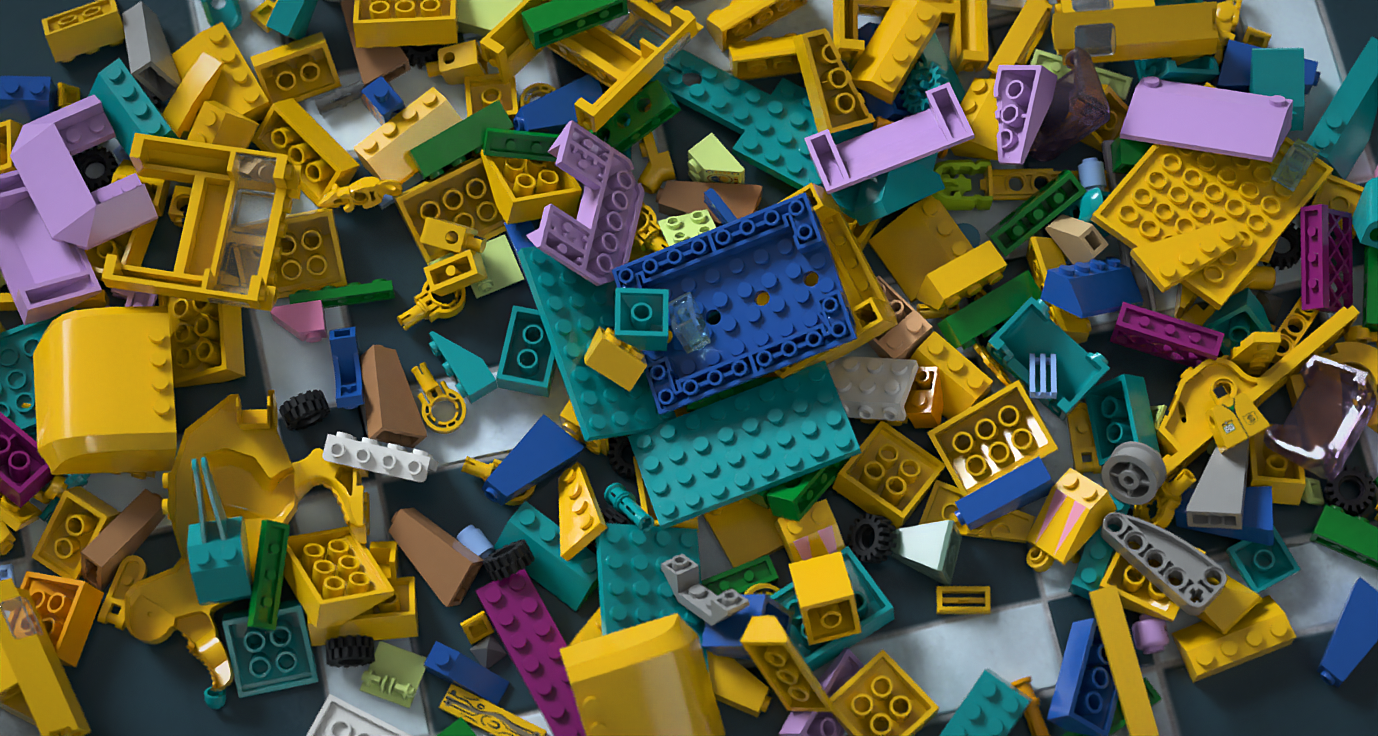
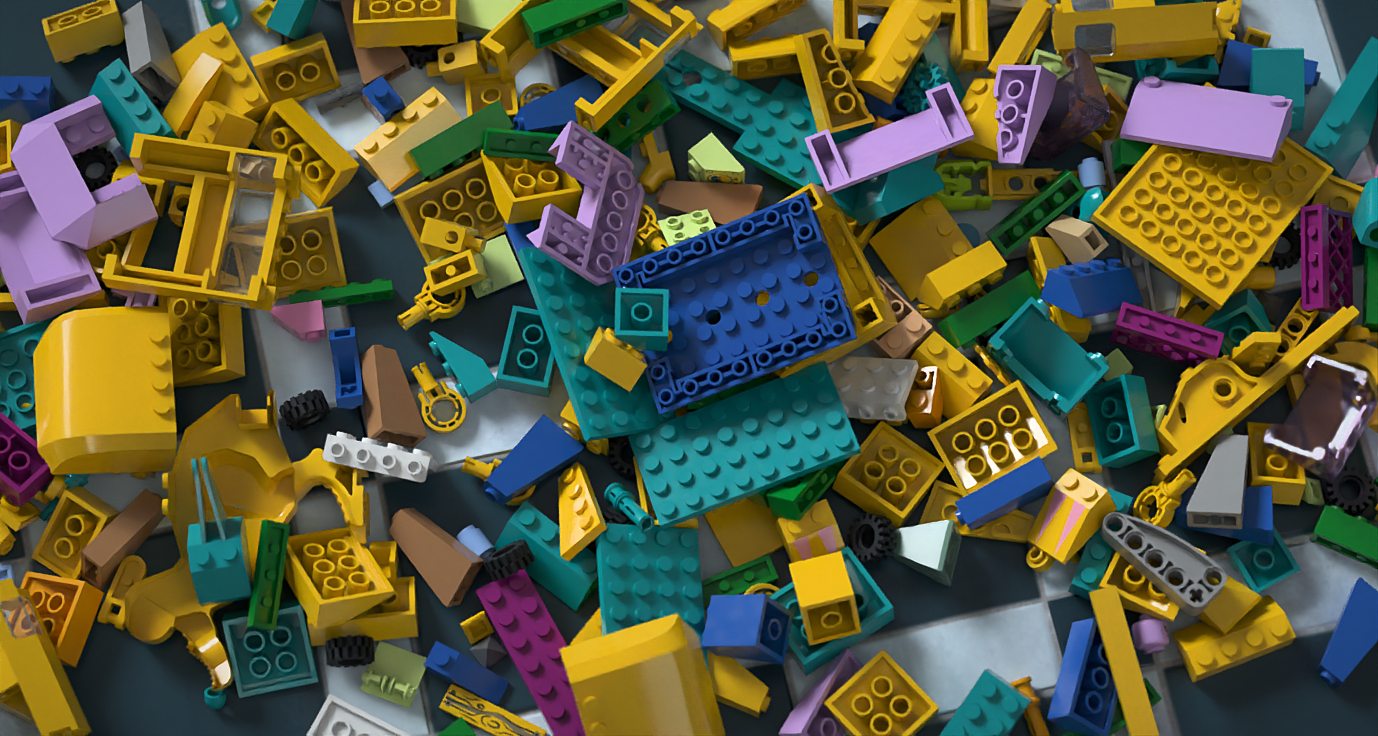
(67, 94): yellow slope -> none
(364, 192): yellow animal -> none
(684, 581): light grey slope -> none
(688, 323): clear light blue slope -> none
(718, 207): blue tile -> none
(784, 666): yellow slope -> none
(963, 600): yellow tile -> none
(1042, 361): light blue tile -> none
(1118, 365): none -> yellowish green slope
(1134, 473): light grey wheel -> none
(1183, 255): yellow wing -> none
(1233, 419): yellow torso -> none
(1295, 164): clear light blue slope -> none

